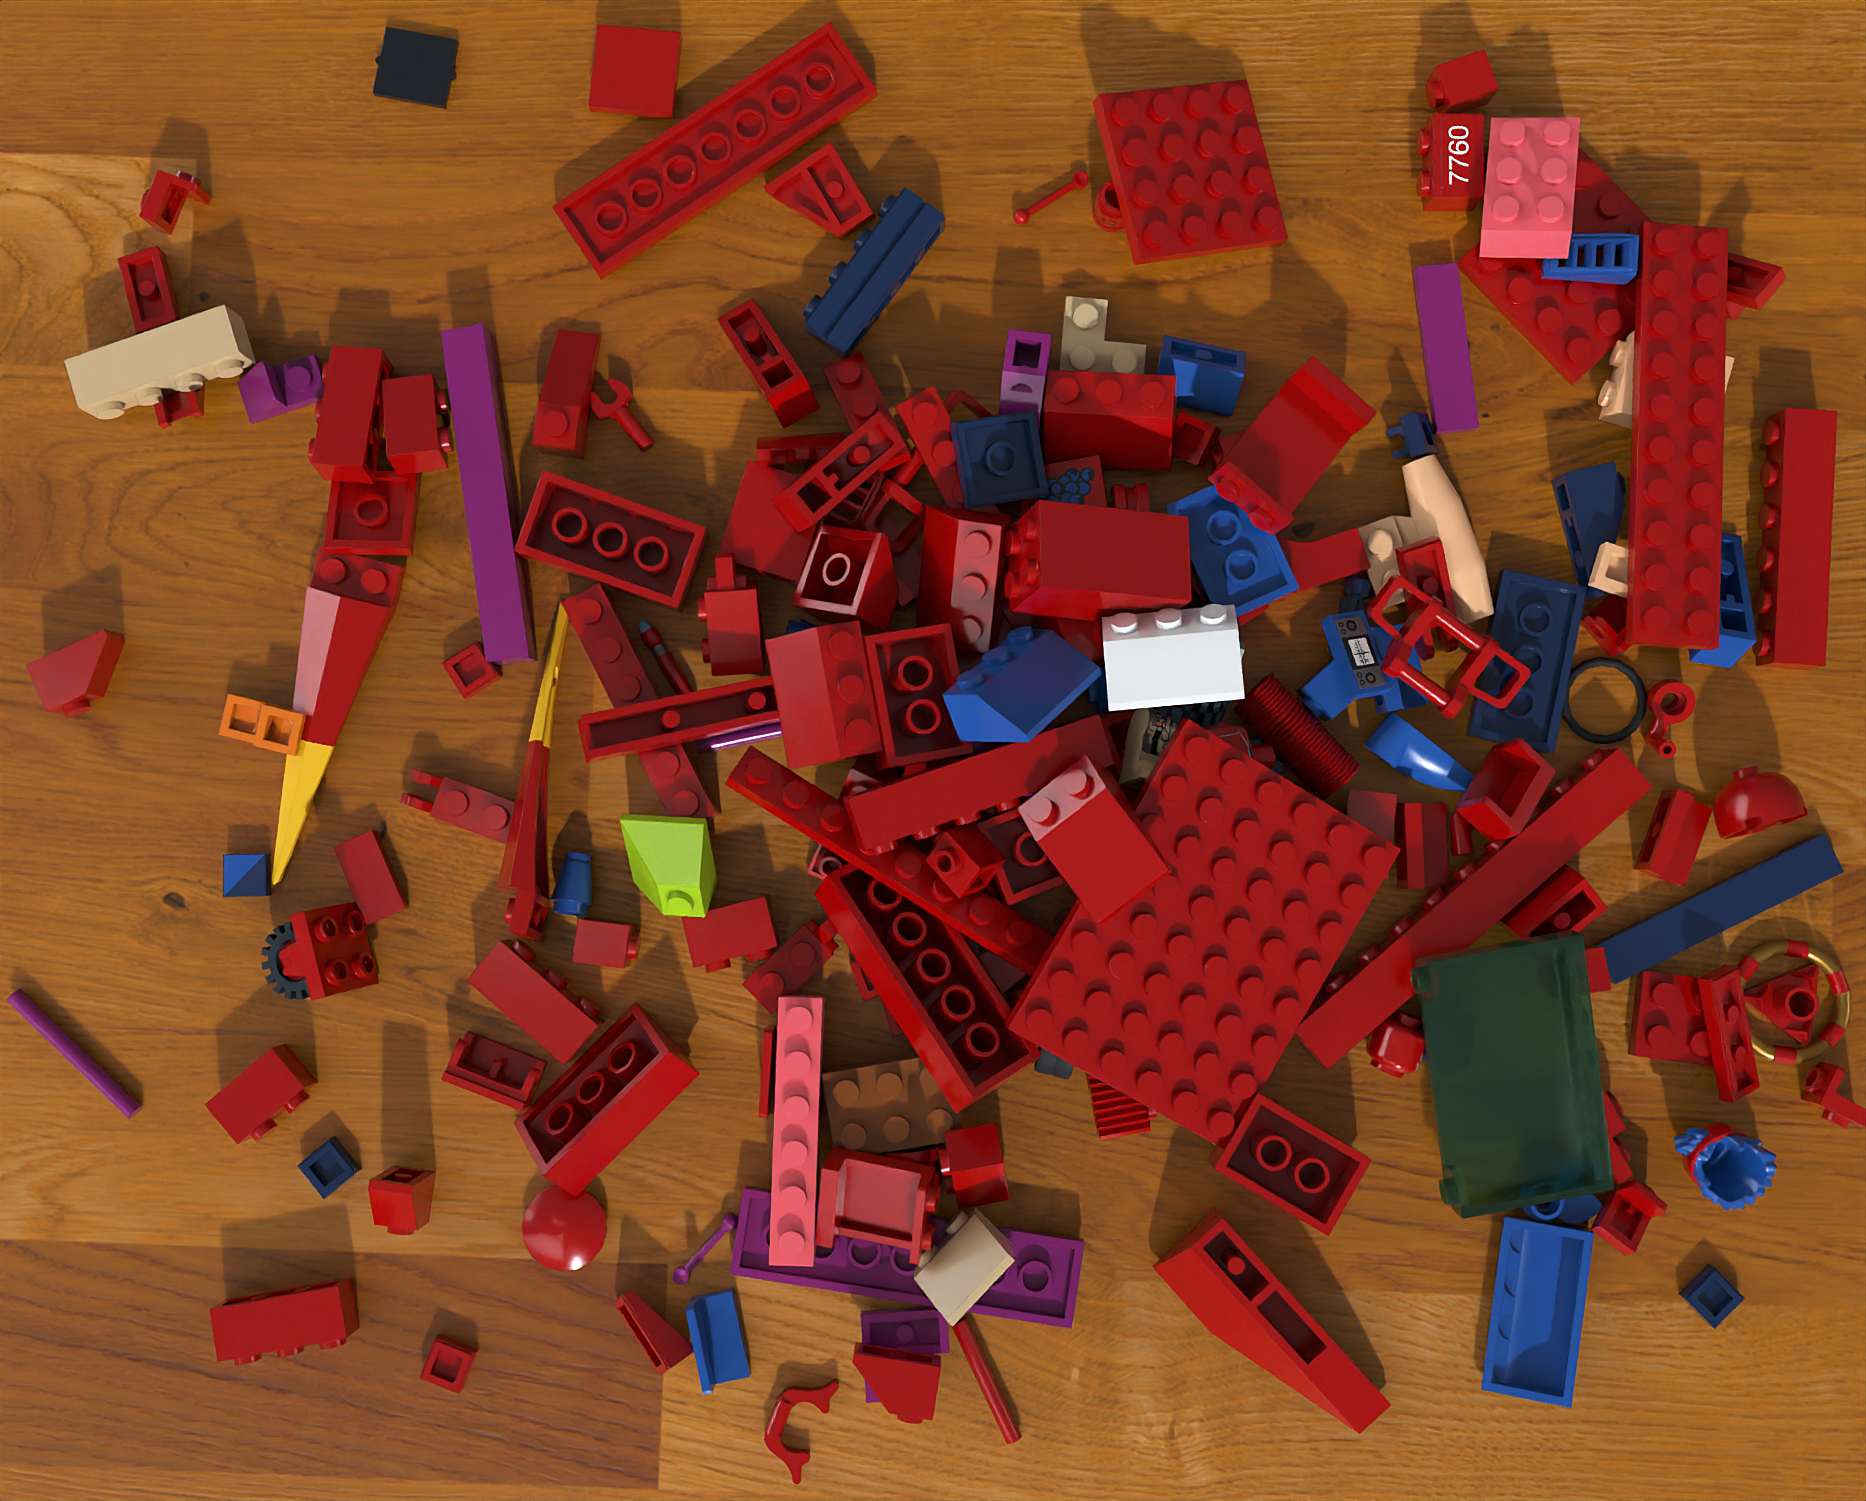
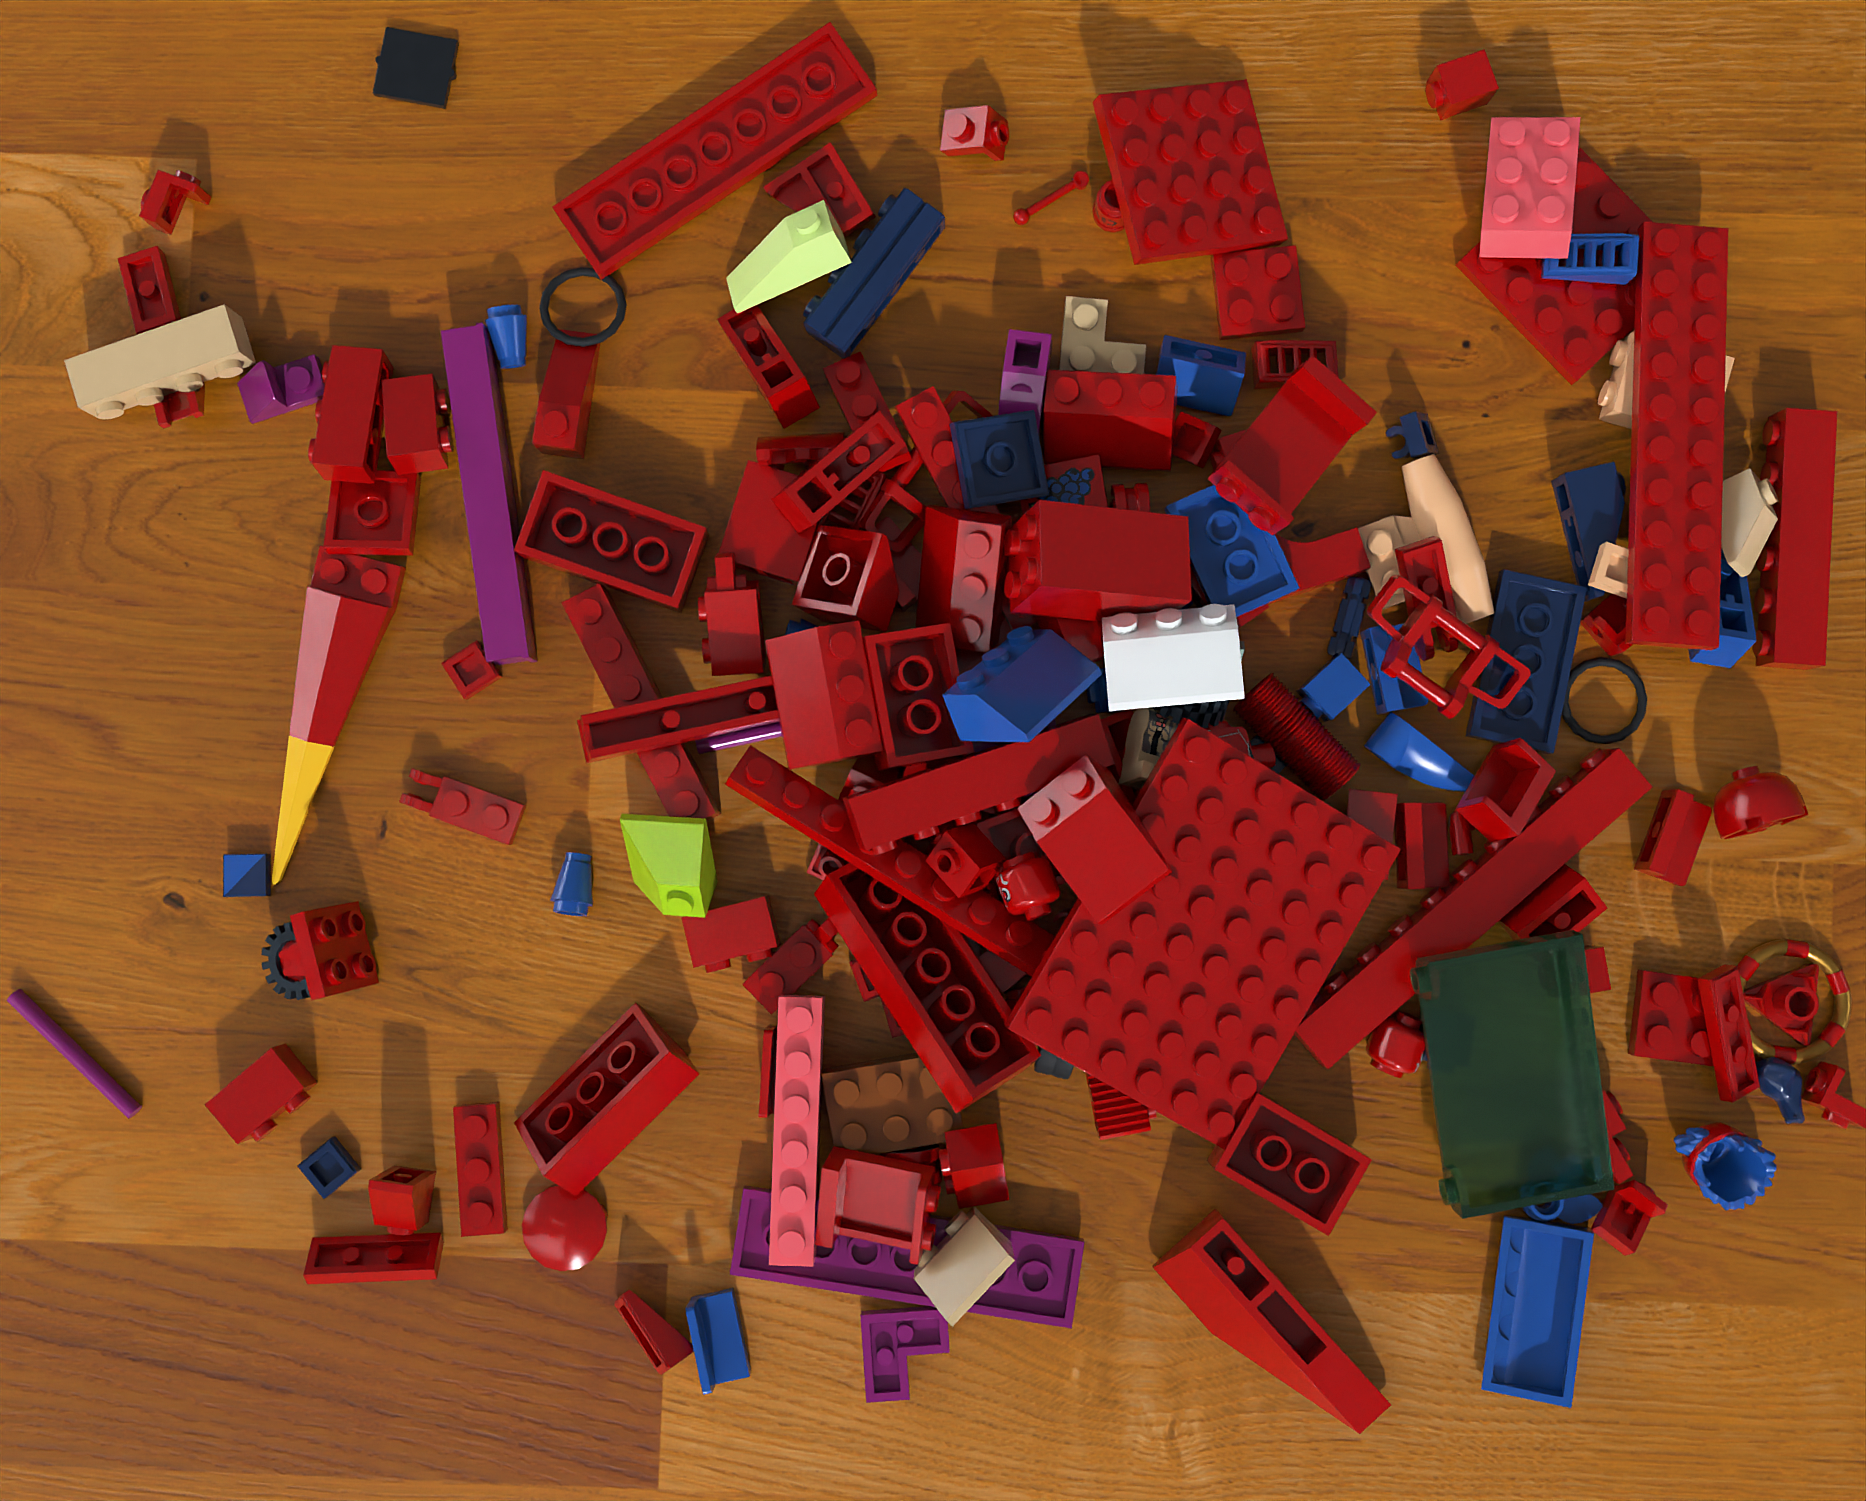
(77, 673): red slope -> none
(262, 724): orange slope -> none
(284, 1321): red brick -> none
(370, 877): red tile -> none
(373, 1258): none -> red plate
(448, 1363): red tile -> none
(480, 1169): none -> red plate
(494, 1071): red hinge -> none
(508, 334): none -> blue cone
(526, 851): red plate -> none
(537, 999): red brick -> none
(578, 341): none -> black piece
(606, 943): red brick -> none
(620, 411): red bar -> none
(635, 71): red tile -> none
(665, 660): red piece -> none
(682, 1273): magenta hinge -> none
(786, 1400): red helmet -> none
(789, 256): none -> yellowish green slope
(900, 1379): red slope -> none
(974, 132): none -> red bracket
(986, 1381): red bar -> none
(1028, 885): none -> red head
(1257, 292): none -> red plate
(1263, 349): none -> red slope
(1355, 655): tile -> none
(1445, 348): magenta tile -> none
(1451, 162): red brick -> none
(1676, 712): red plate -> none
(1711, 1296): dark blue tile -> none
(1719, 907): dark blue tile -> none
(1746, 519): none -> tan slope
(1750, 283): red slope -> none
(1784, 1085): none -> dark blue animal

